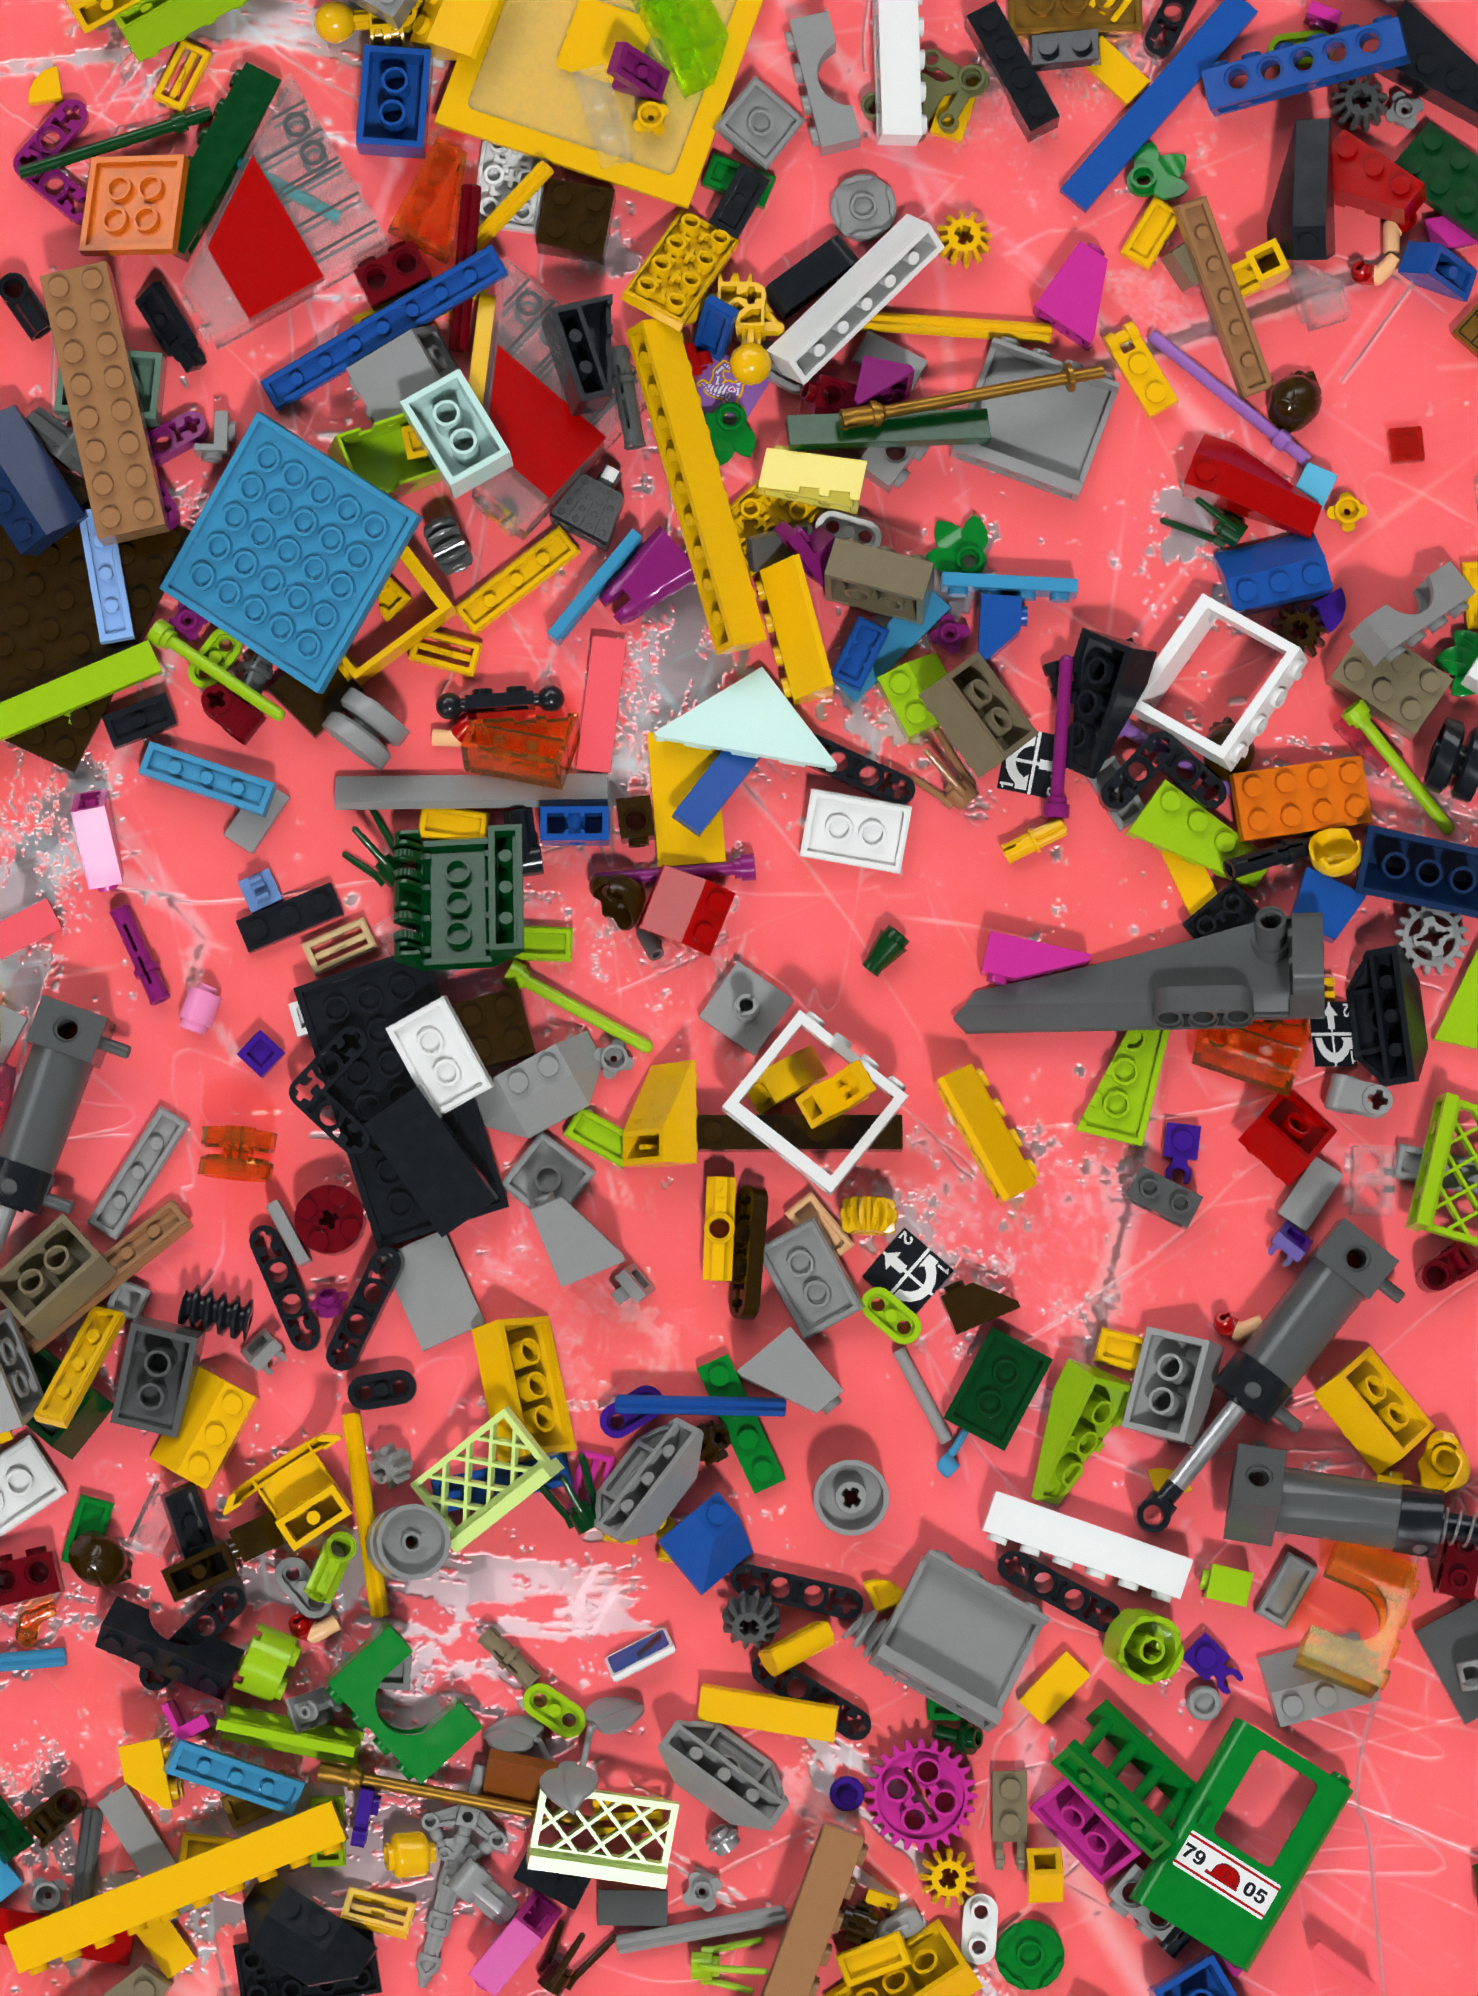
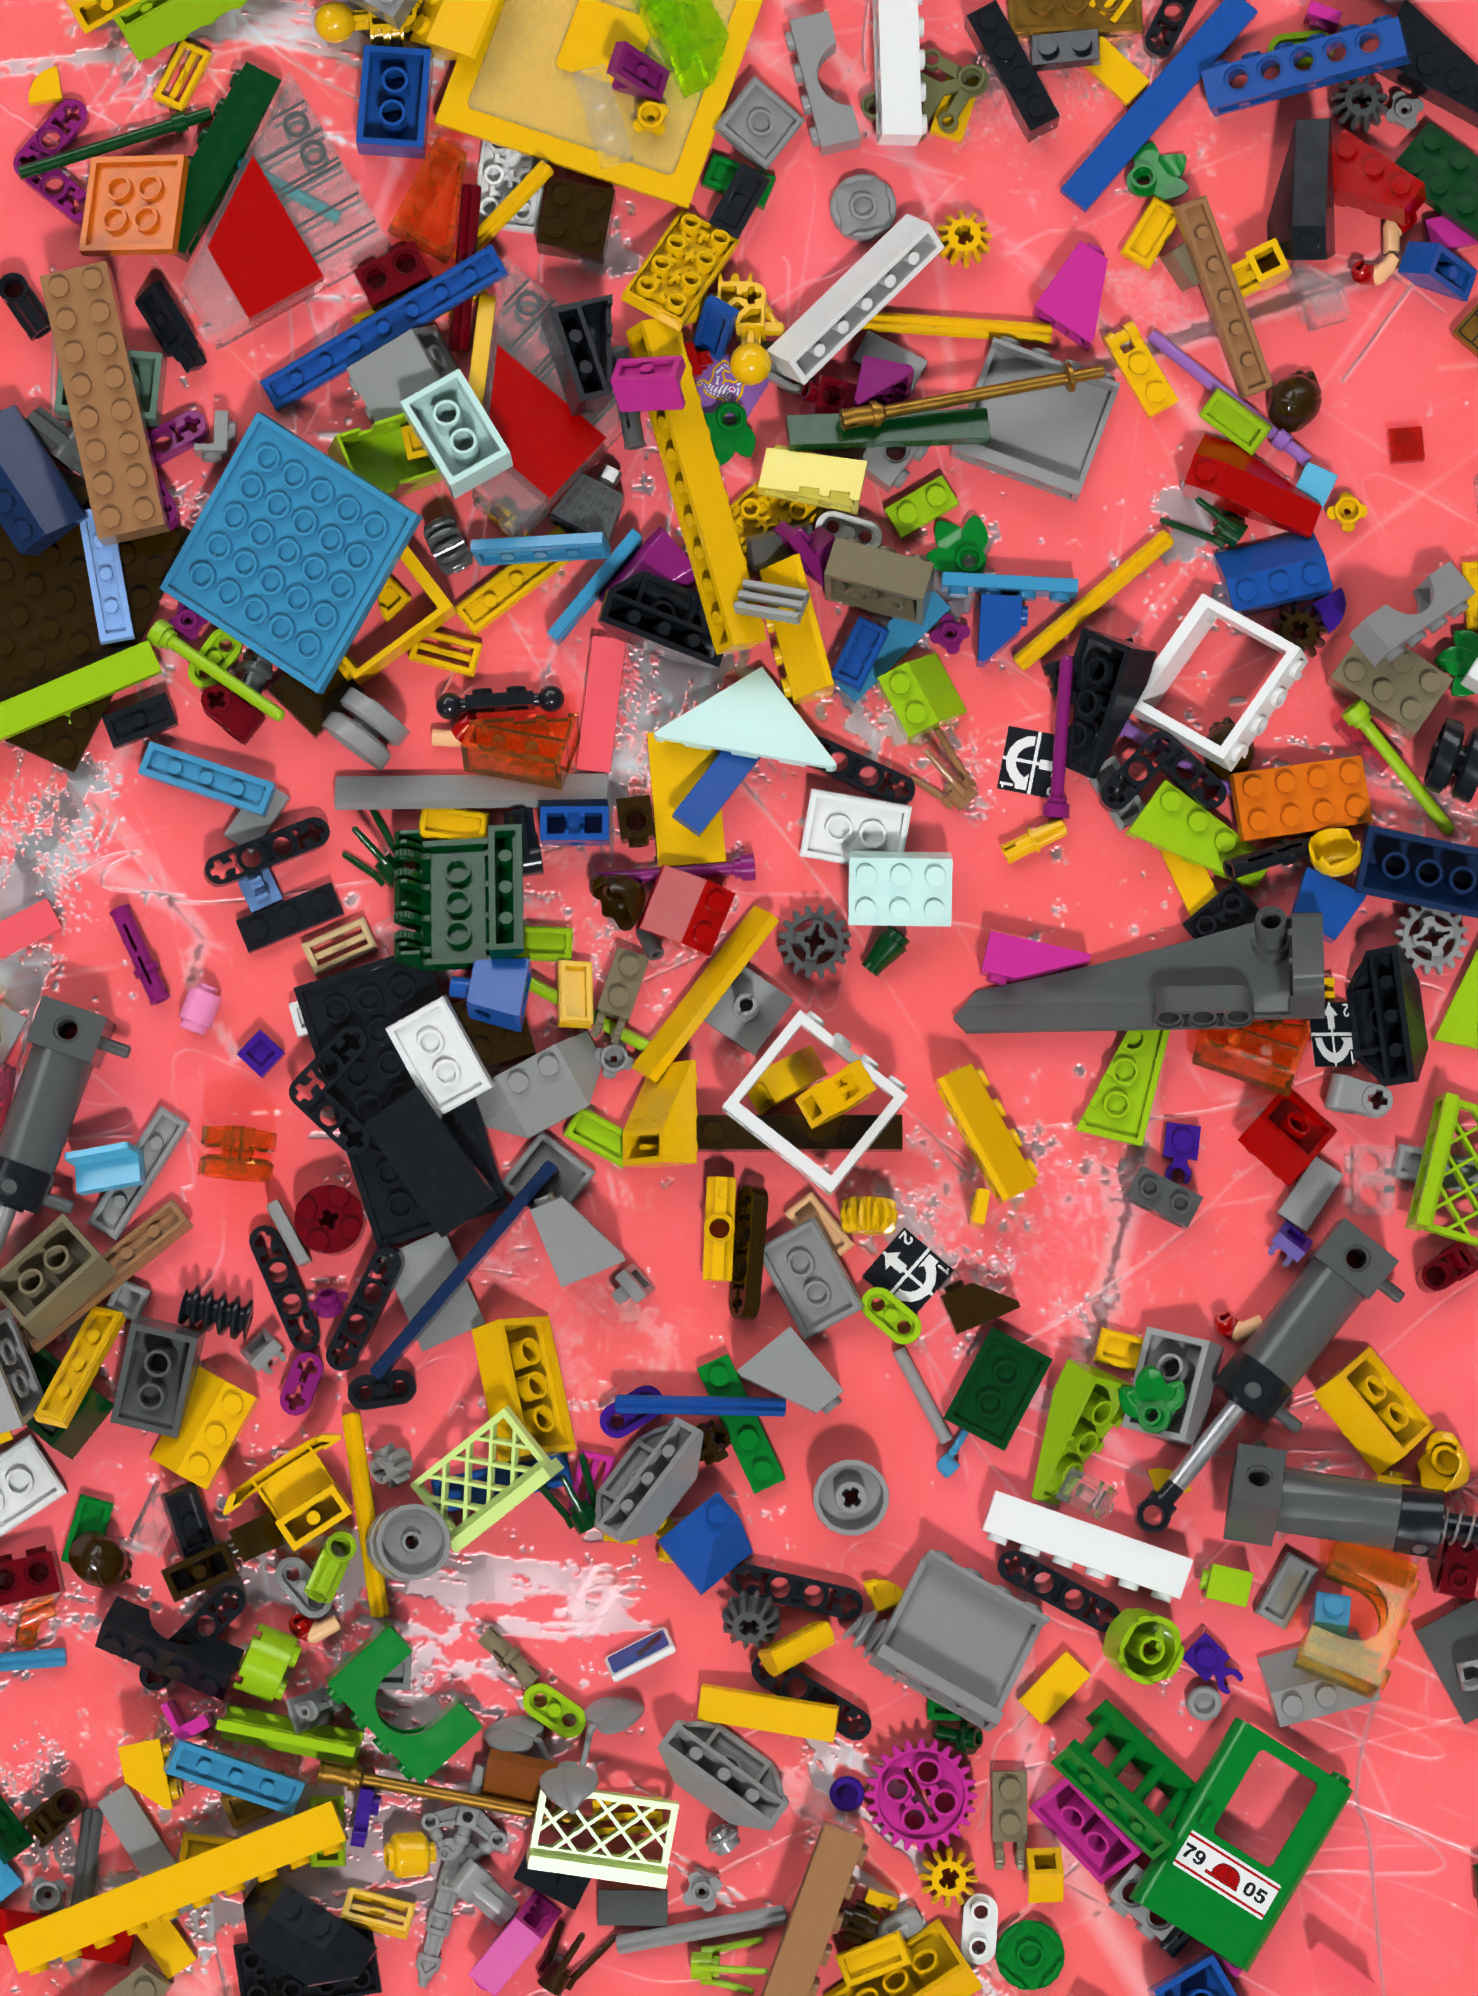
(97, 839): slope -> none
(107, 1167): none -> medium azure panel
(268, 856): none -> black beam
(293, 1381): none -> magenta beam
(464, 1270): none -> dark blue tile
(496, 991): none -> torso
(540, 548): none -> dark azure tile
(574, 994): none -> yellow tile
(620, 991): none -> dark tan hinge
(648, 383): none -> dark pink panel
(659, 619): none -> black wedge
(705, 994): none -> yellow tile
(773, 596): none -> light grey tile
(798, 938): none -> dark grey gear
(810, 277): black beam -> none
(900, 888): none -> light aqua brick
(921, 507): none -> lime plate
(978, 714): dark tan brick -> none
(979, 1207): none -> yellow tile
(1087, 1494): none -> clear slope
(1093, 600): none -> yellow axle
(1152, 1394): none -> green plate
(1235, 421): none -> lime tile
(1331, 1612): none -> dark azure brick

